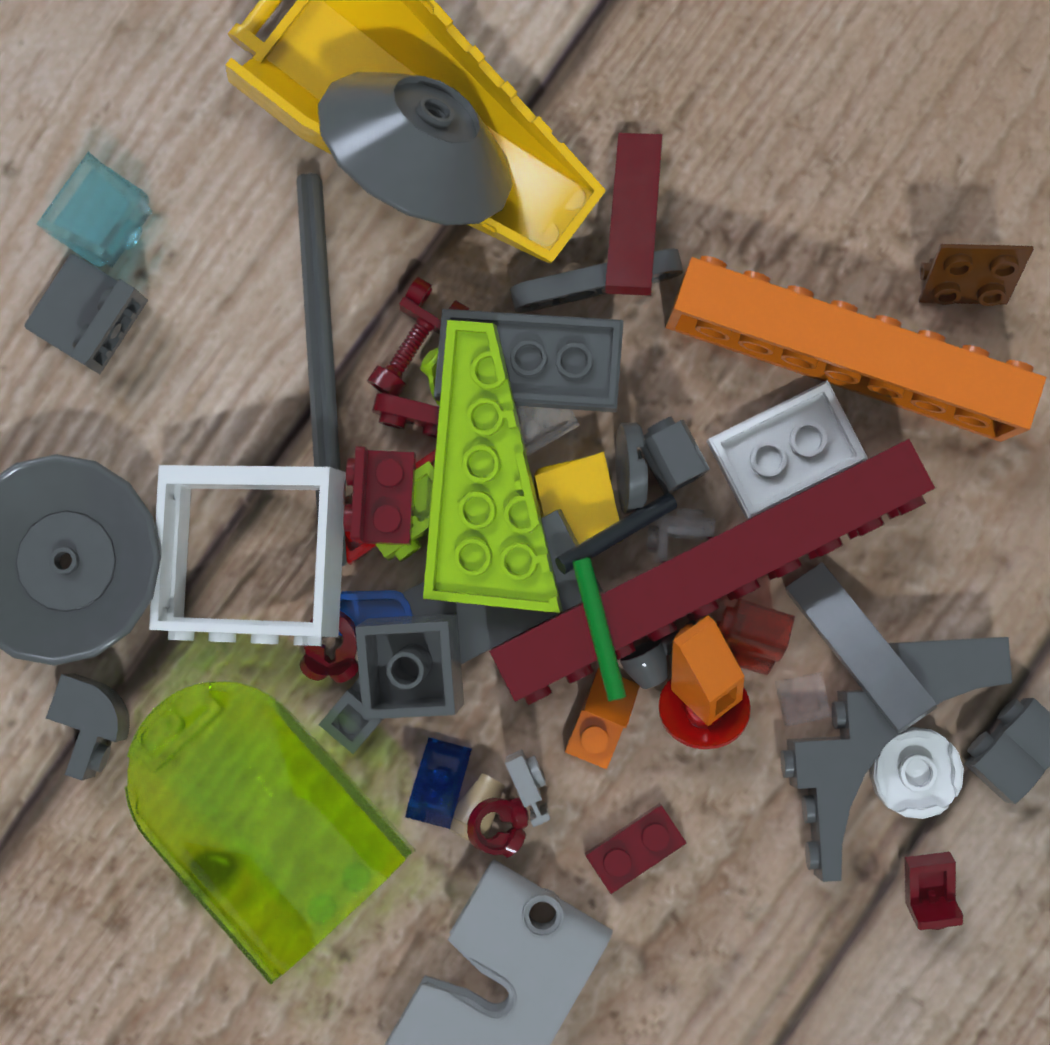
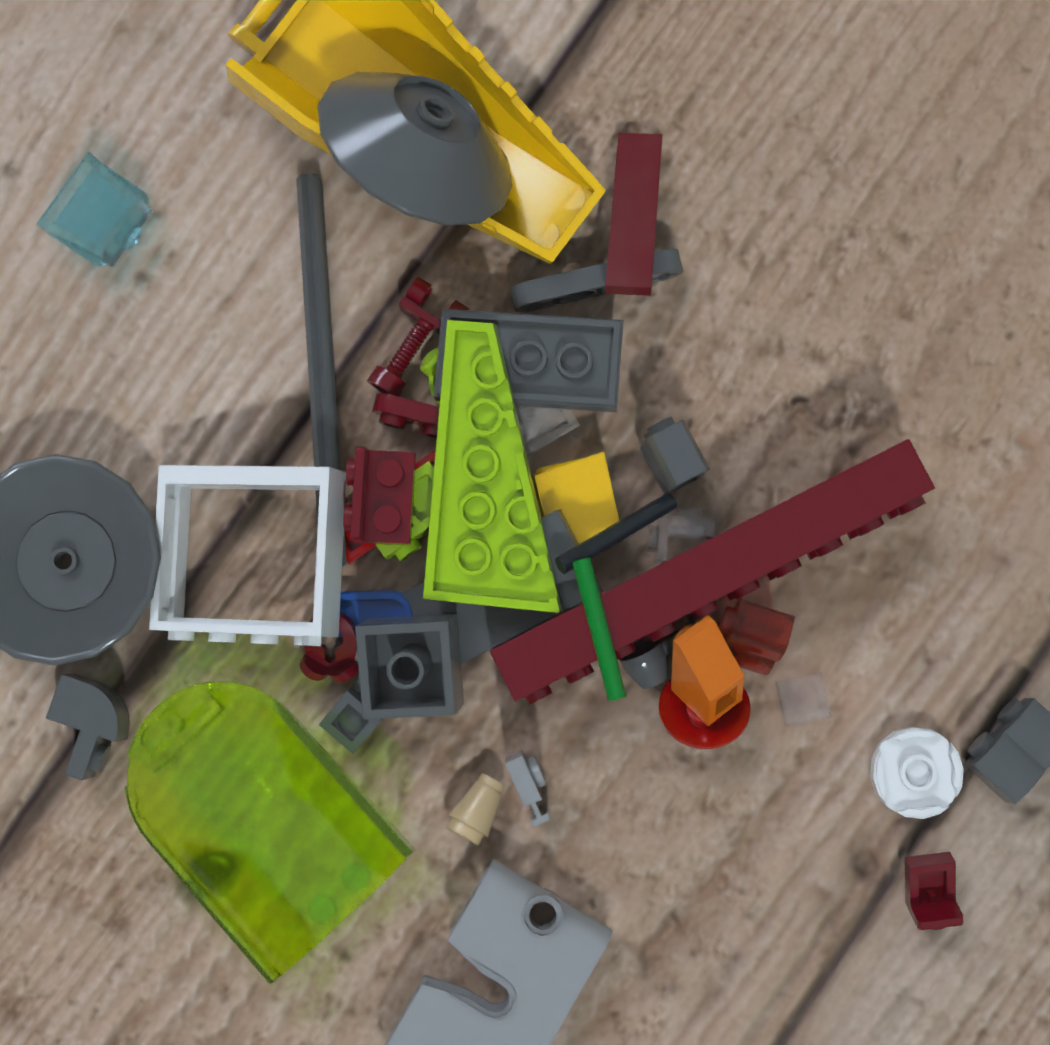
(86, 313): dark grey bracket -> none
(438, 783): clear blue slope -> none
(502, 843): dark red piece -> none
(601, 723): orange slope -> none
(631, 468): dark grey tile -> none
(635, 848): dark red plate -> none
(787, 449): white tile -> none
(836, 765): dark grey arch -> none
(855, 350): orange brick -> none
(861, 648): dark grey tile -> none
(973, 274): reddish brown hinge -> none

